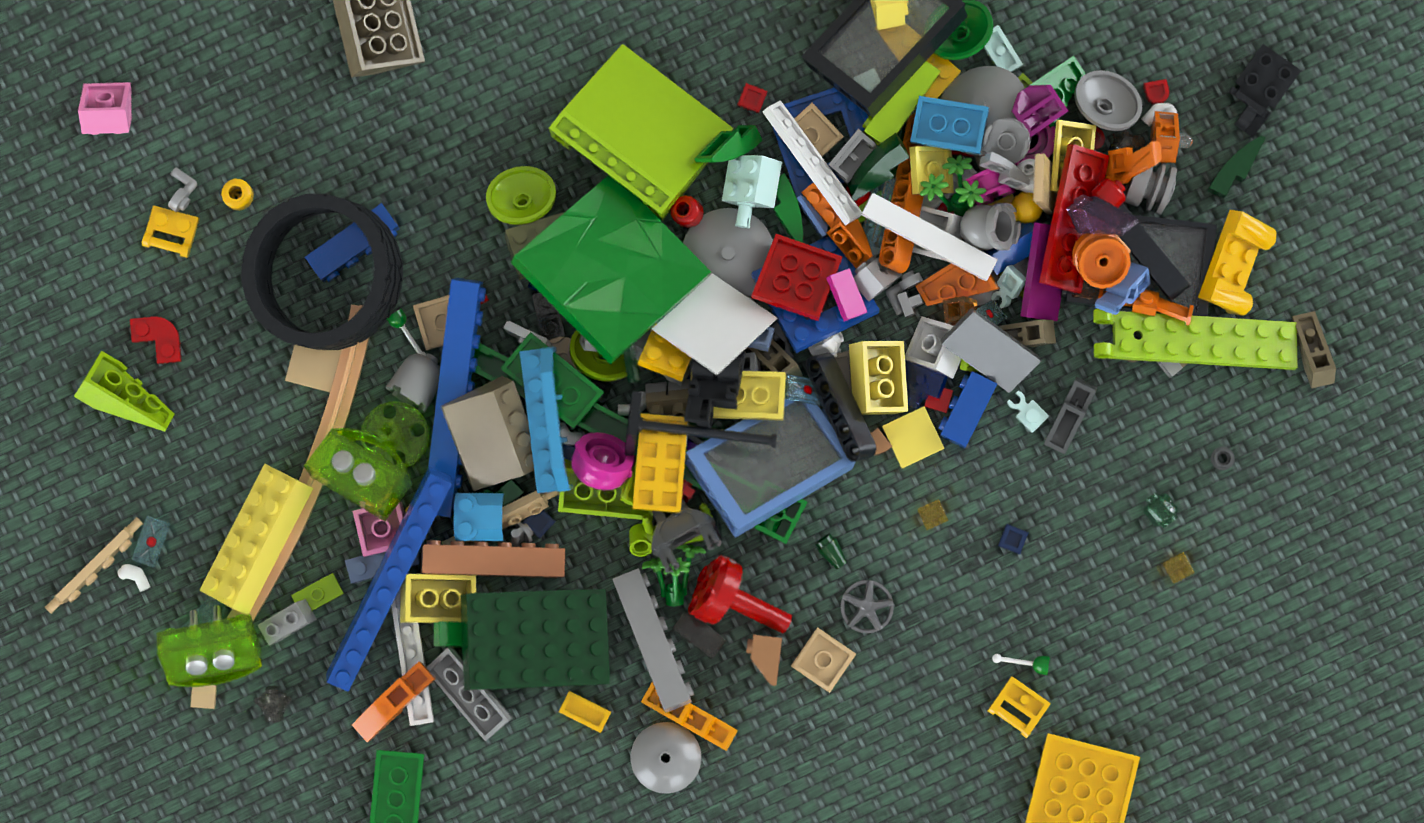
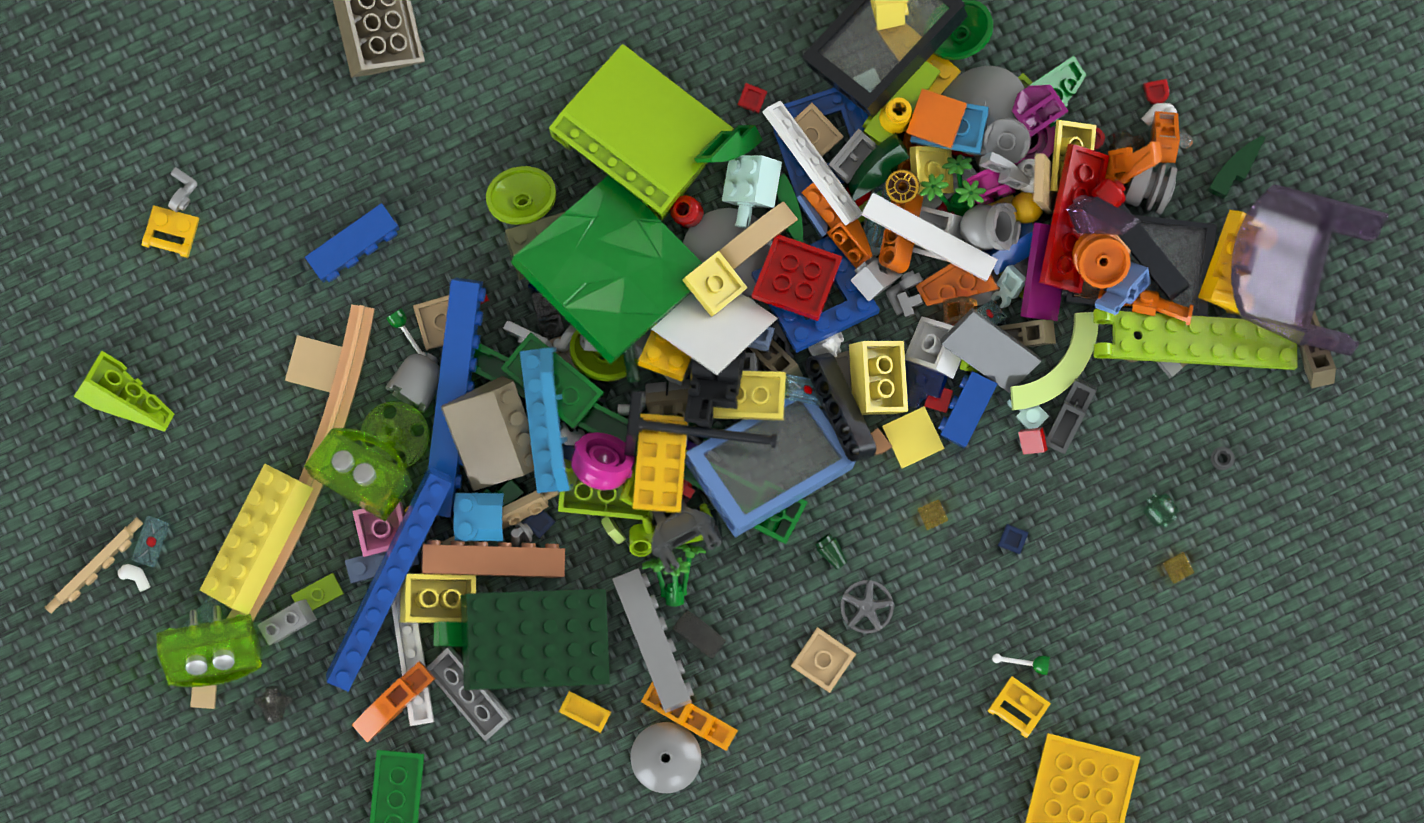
(105, 108): bright pink slope -> none
(162, 332): red plate -> none
(243, 199): yellow head -> none
(261, 251): black tyre -> none
(564, 343): none -> white arm
(613, 530): none -> yellowish green tile
(714, 283): none -> light yellow tile
(719, 590): red piece -> none
(758, 235): none -> tan slope
(765, 655): medium nougat slope -> none
(846, 294): tile -> none
(890, 120): none -> yellow plant
(896, 193): none -> wheel
(936, 118): none -> orange tile
(1001, 51): light aqua plate -> none
(1032, 440): none -> tile
(1066, 370): none -> yellowish green tile
(1108, 100): light grey dish -> none
(1262, 85): black plate -> none
(1283, 257): none -> windscreen

